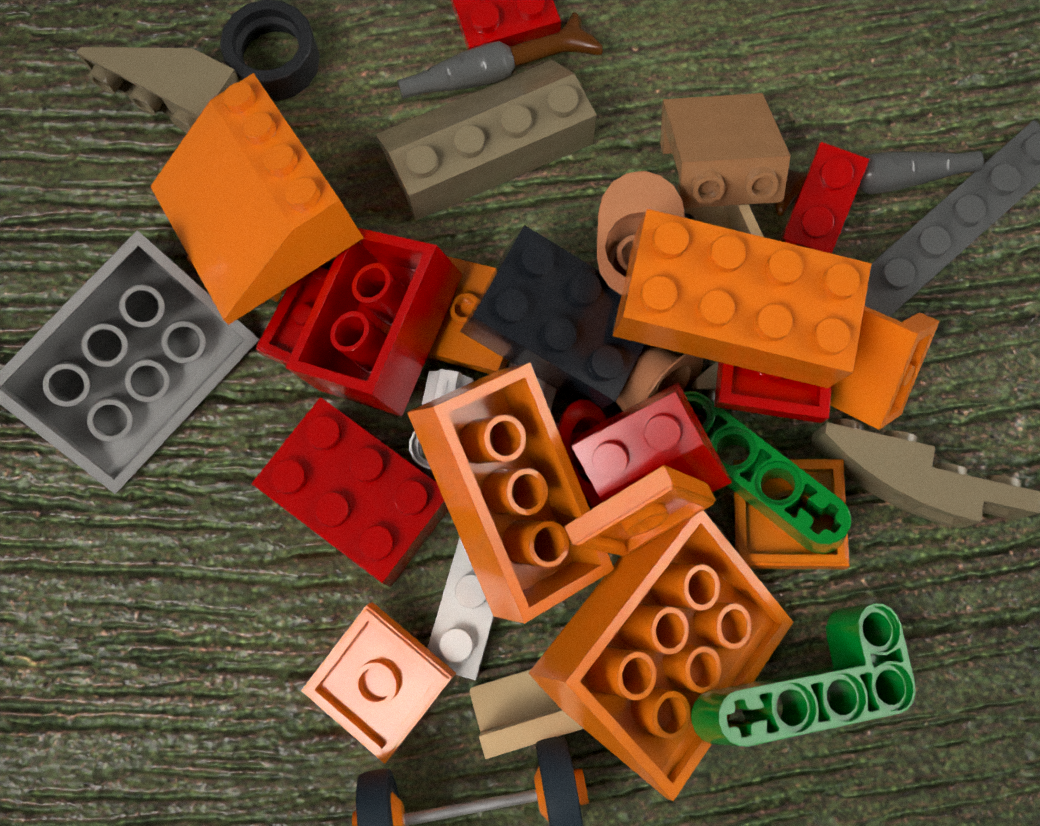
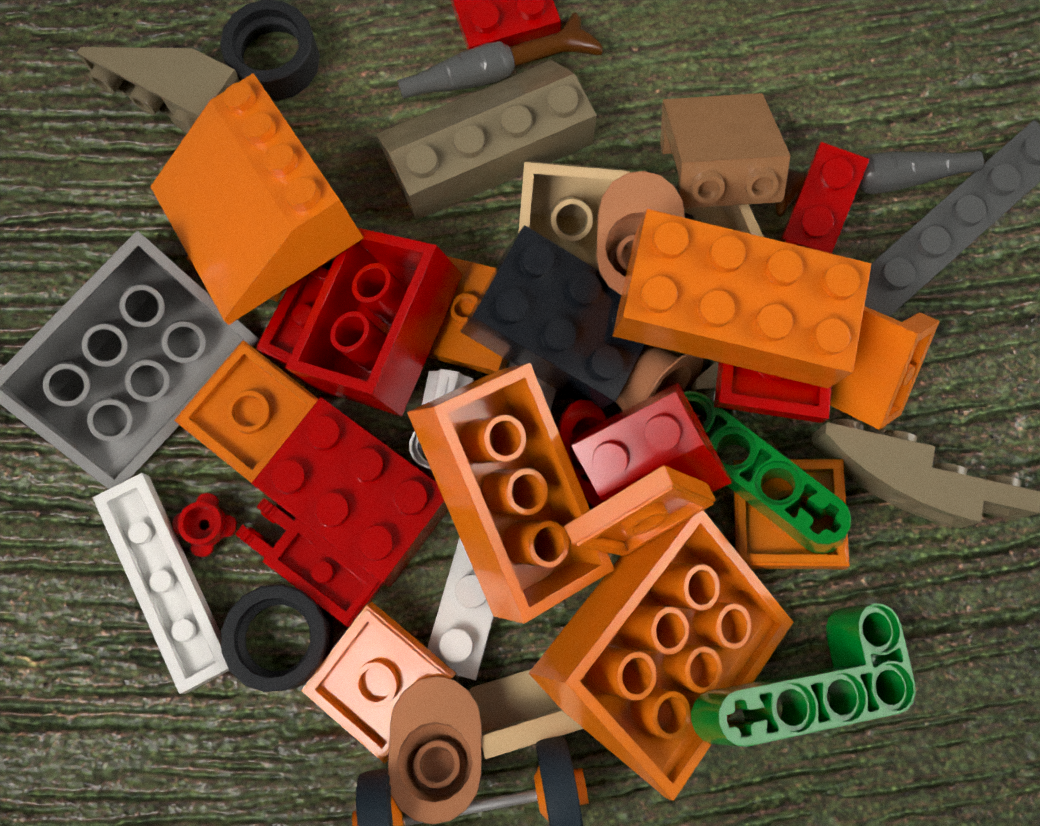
(163, 582): none -> white plate
(189, 521): none -> red plate
(237, 624): none -> black tyre
(246, 410): none -> orange plate
(313, 565): none -> red hinge
(435, 750): none -> nougat piece
(565, 203): none -> tan slope

